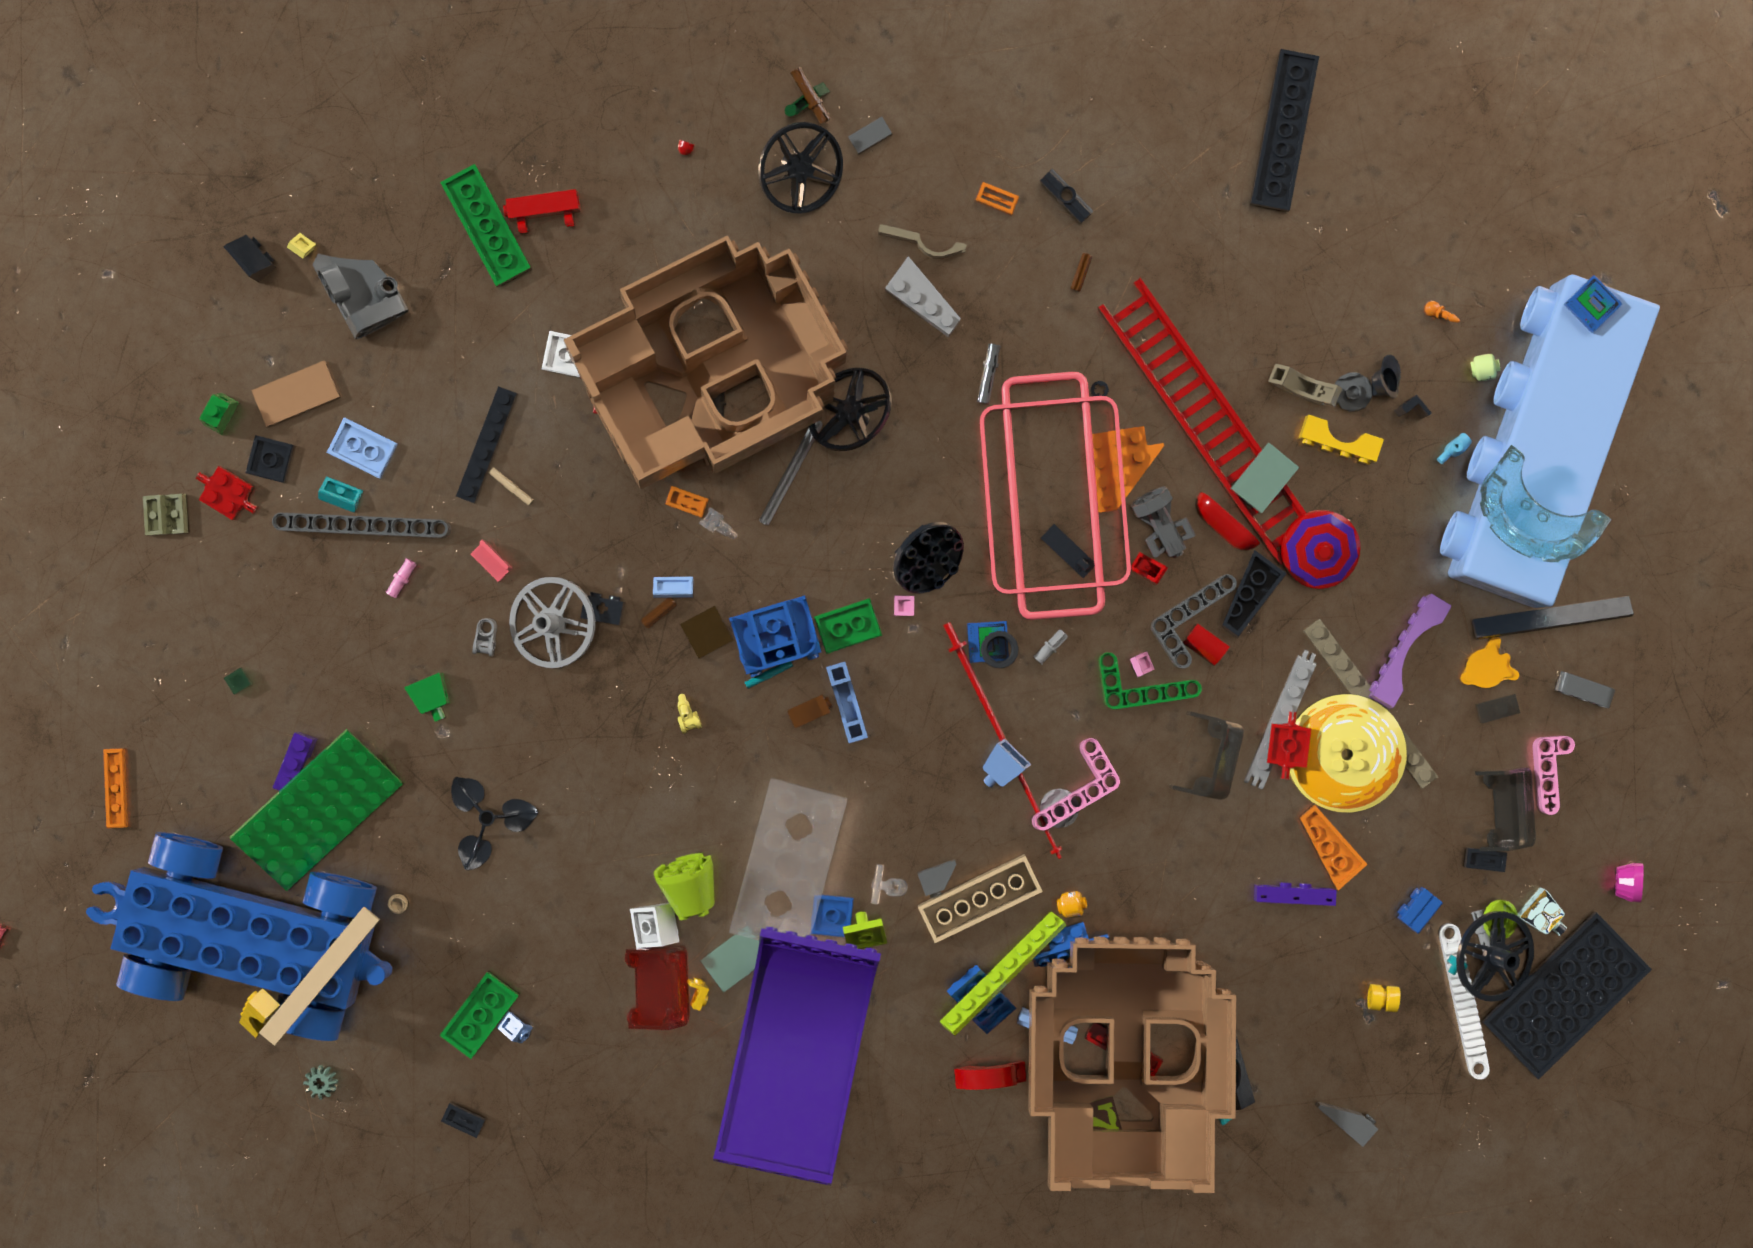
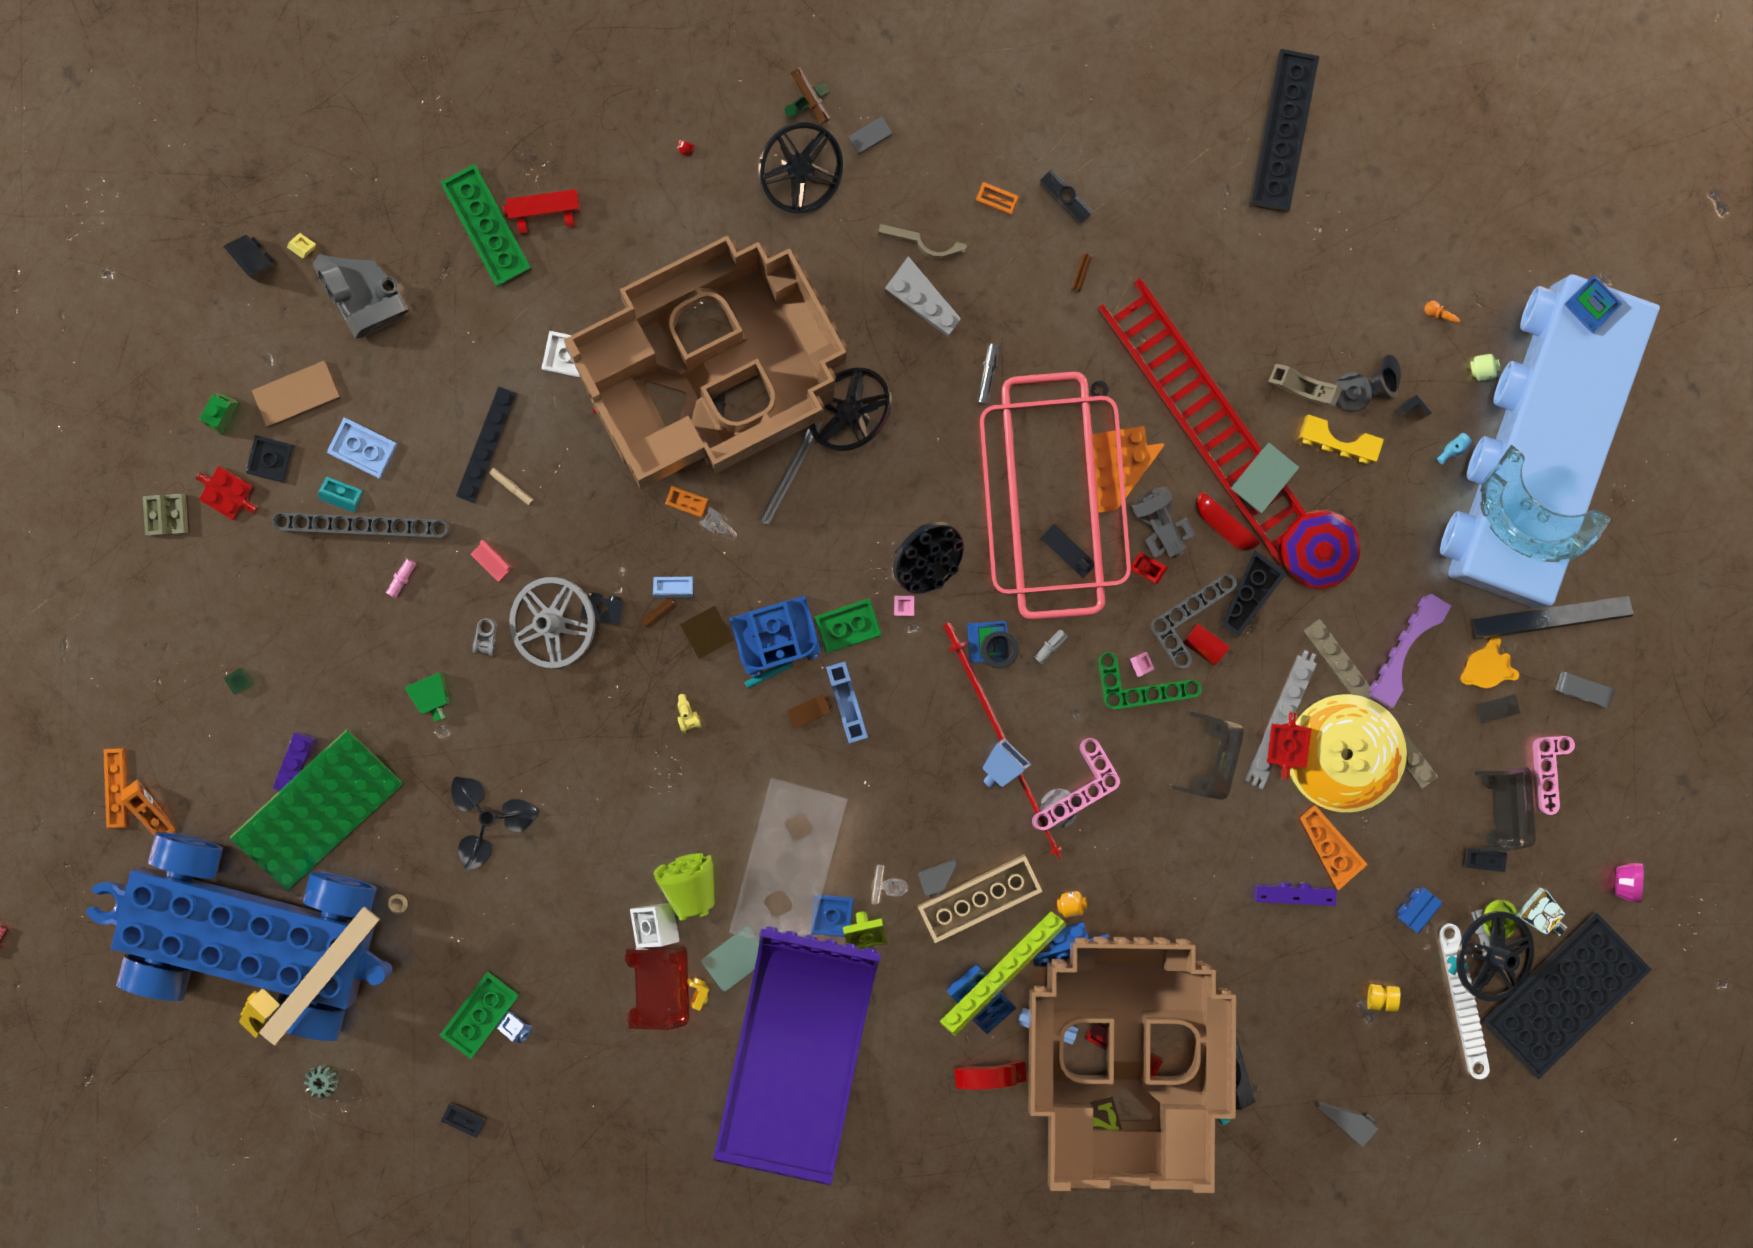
(145, 808): none -> orange slope

